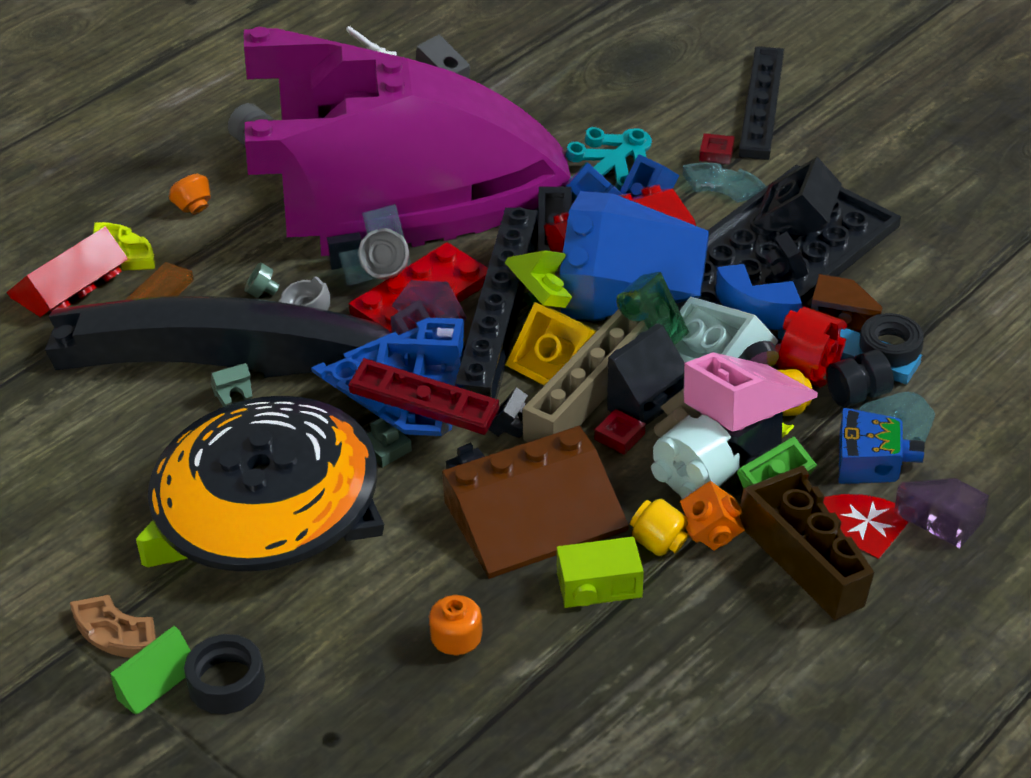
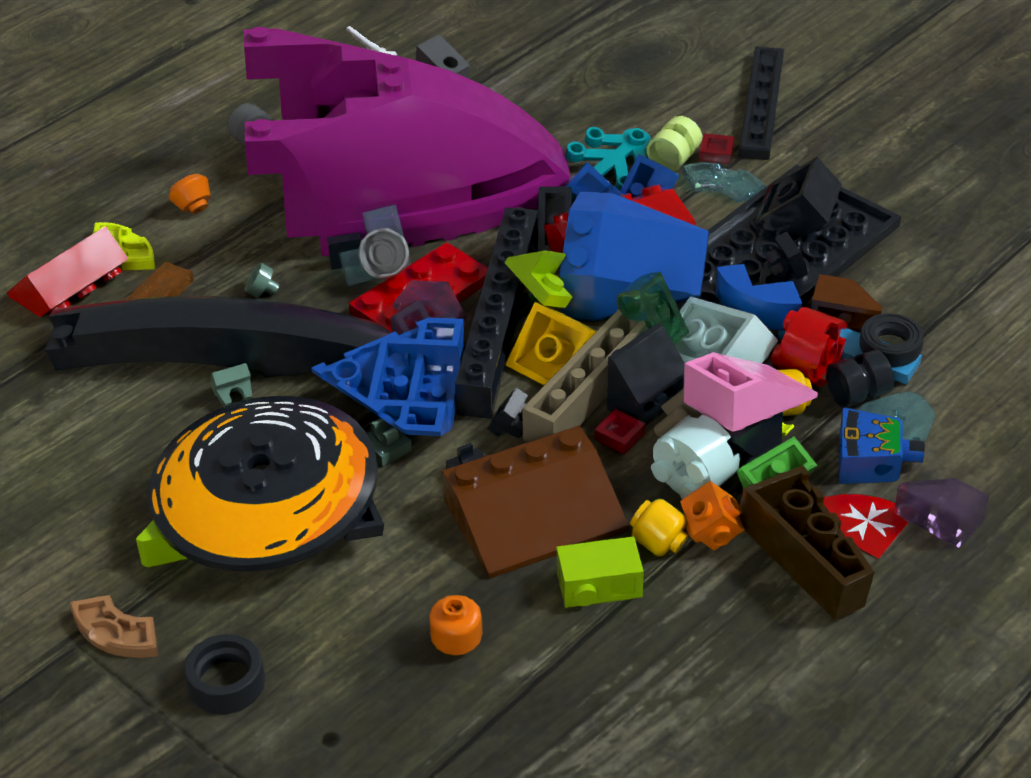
(151, 671): bright green slope -> none
(307, 293): light grey hair -> none
(424, 396): dark red plate -> none
(675, 143): none -> yellowish green wheel
(761, 352): black tile -> none

